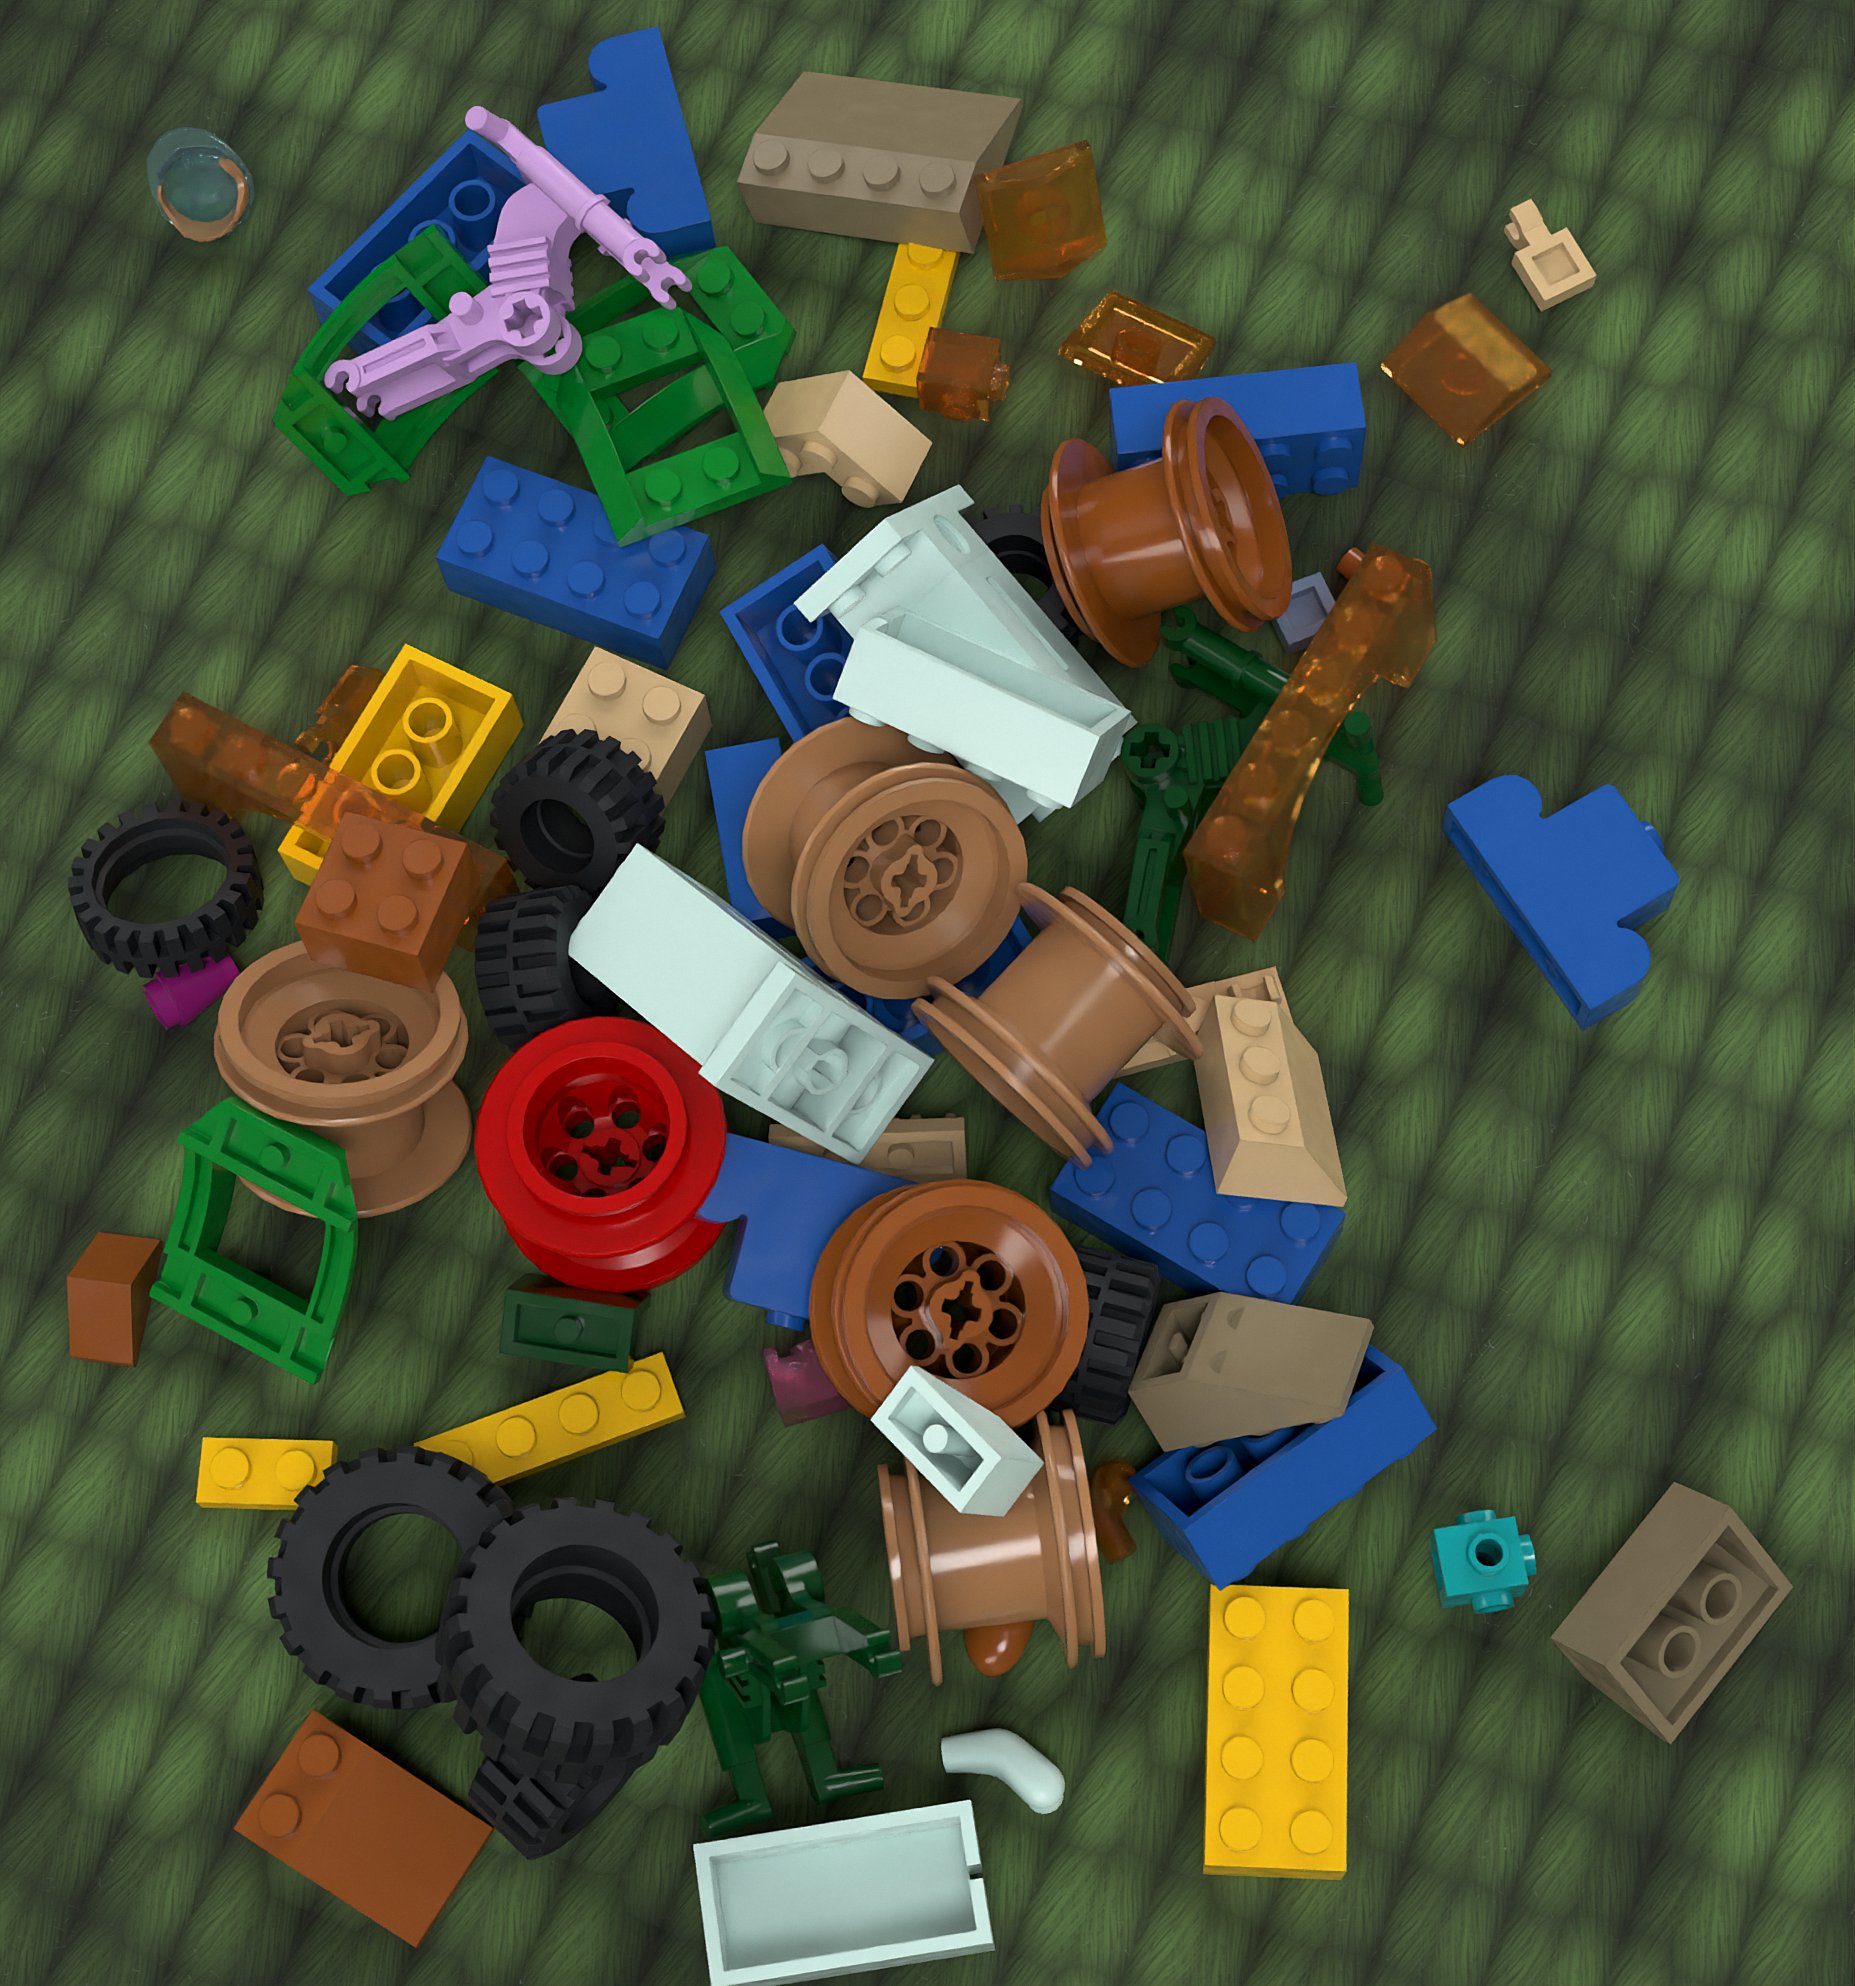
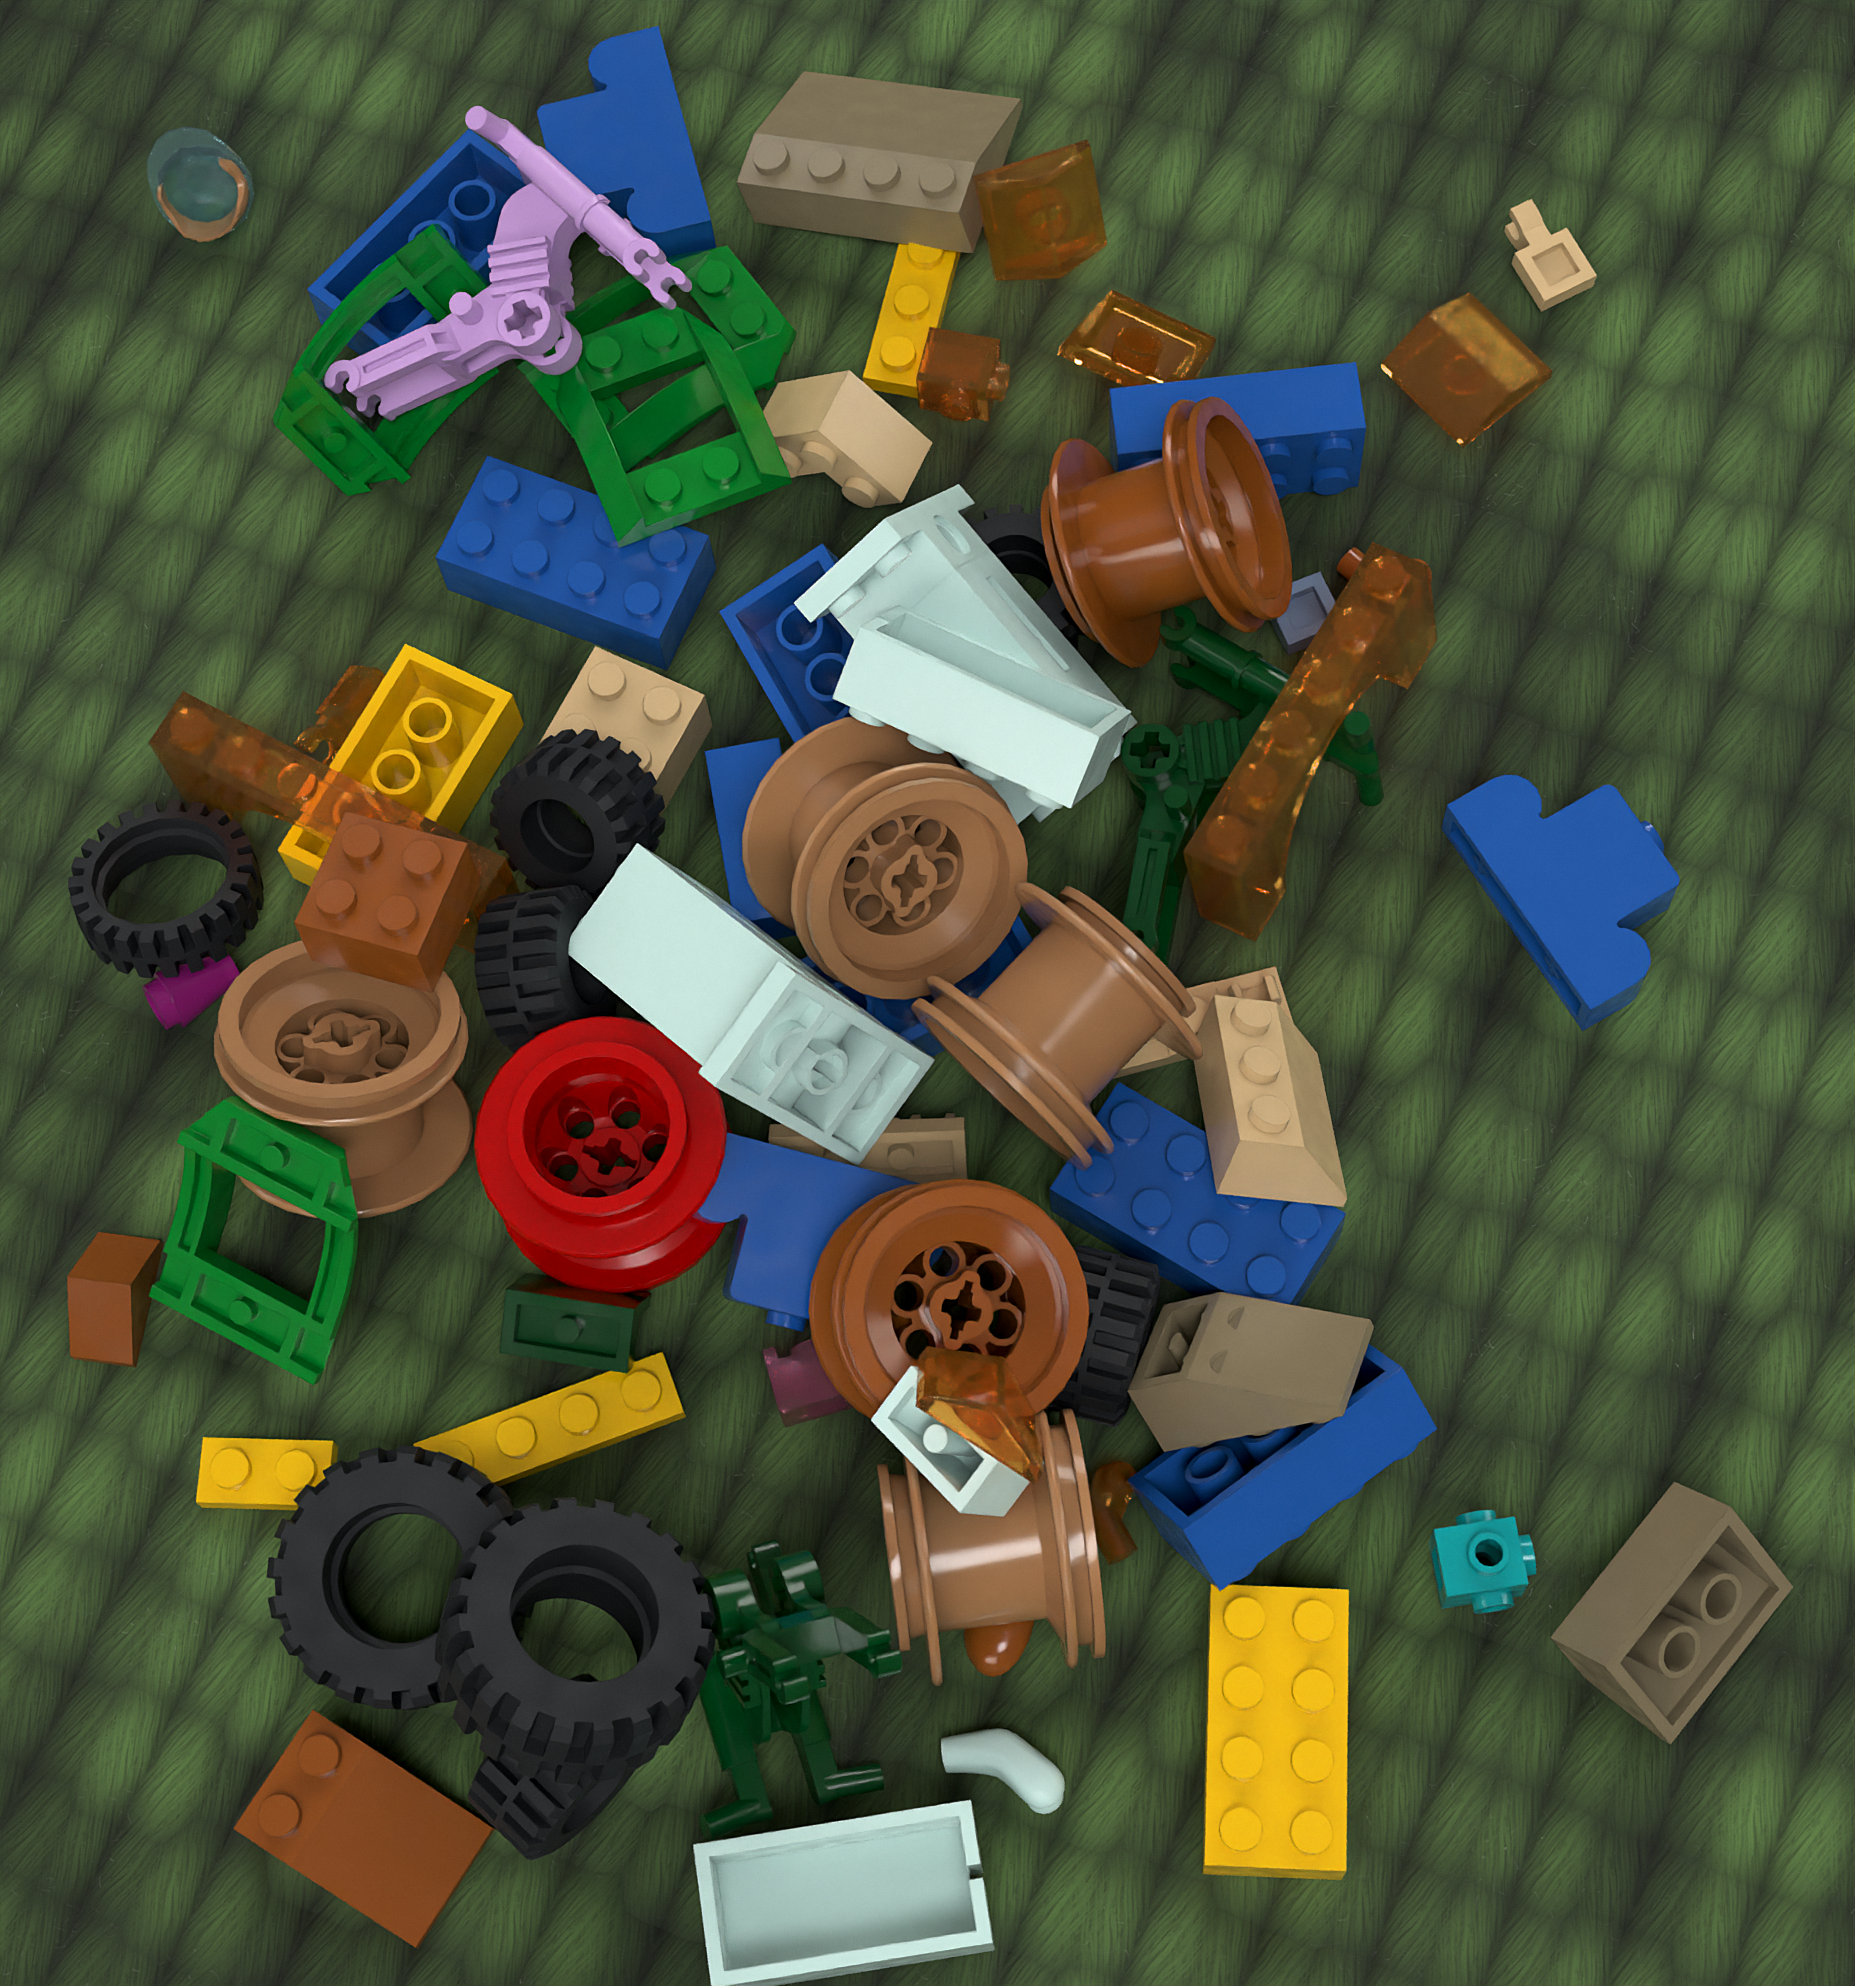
(982, 1404): none -> clear orange slope

